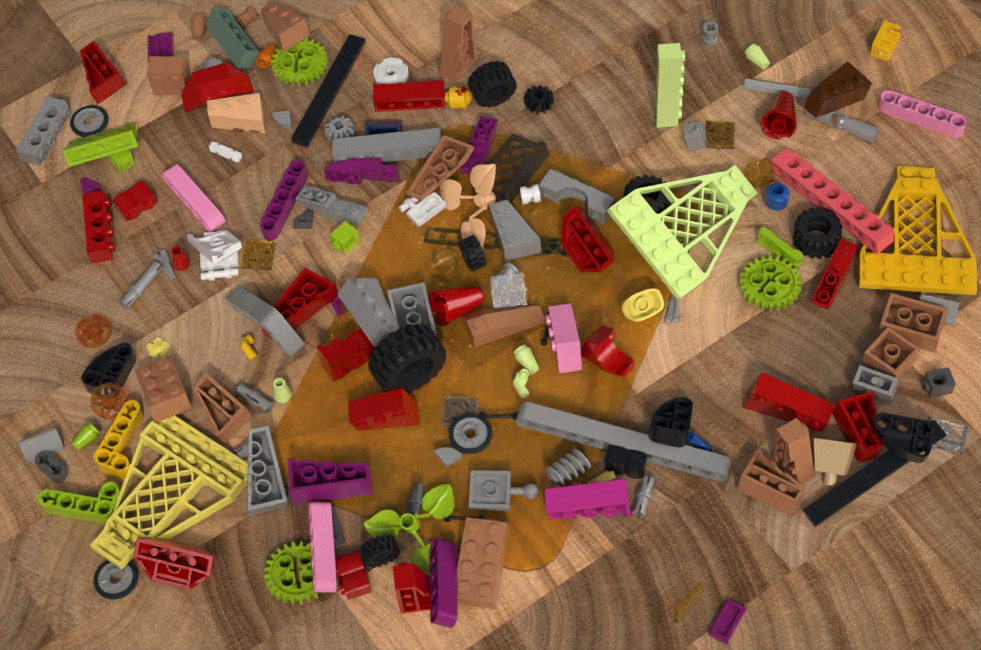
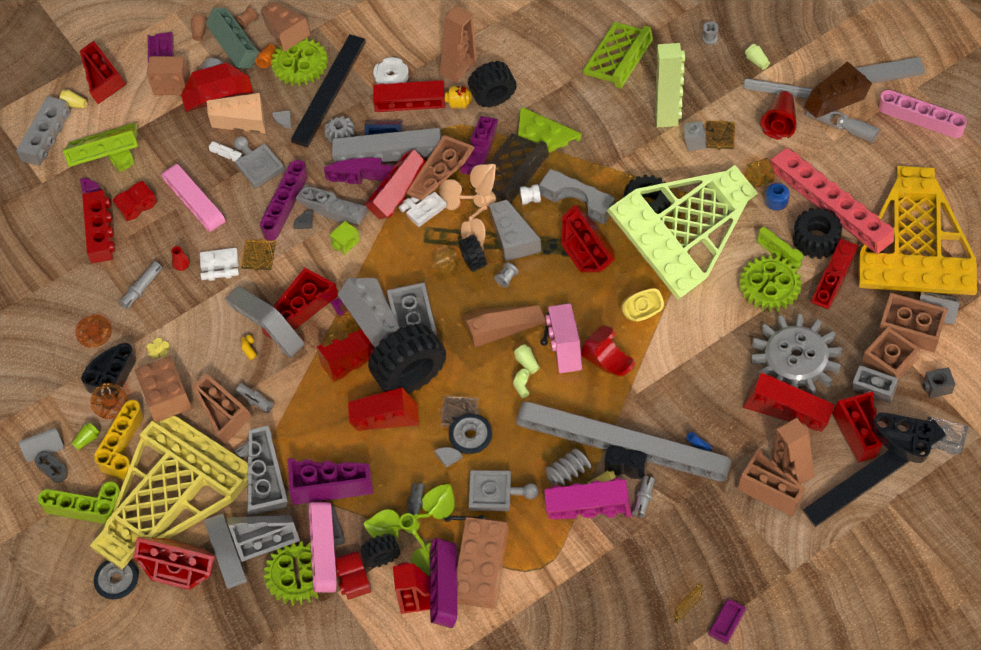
(73, 99): none -> light yellow cone
(78, 120): wheel -> none
(164, 261): light grey piece -> none
(215, 244): white wing -> none
(225, 551): none -> light grey slope
(257, 165): none -> light grey plate
(261, 534): none -> light grey wedge
(281, 391): yellowish green cone -> none
(395, 185): none -> brick
(454, 302): red cone -> none
(508, 290): clear piece -> none
(514, 415): black hinge -> none
(538, 99): black gear -> none
(538, 128): none -> lime wing
(630, 57): none -> lime fence
(672, 422): black beam -> none
(673, 310): light grey piece -> none
(806, 368): none -> light grey gear
(833, 458): tan torso -> none
(885, 41): yellow hinge -> none
(893, 70): none -> light grey tile

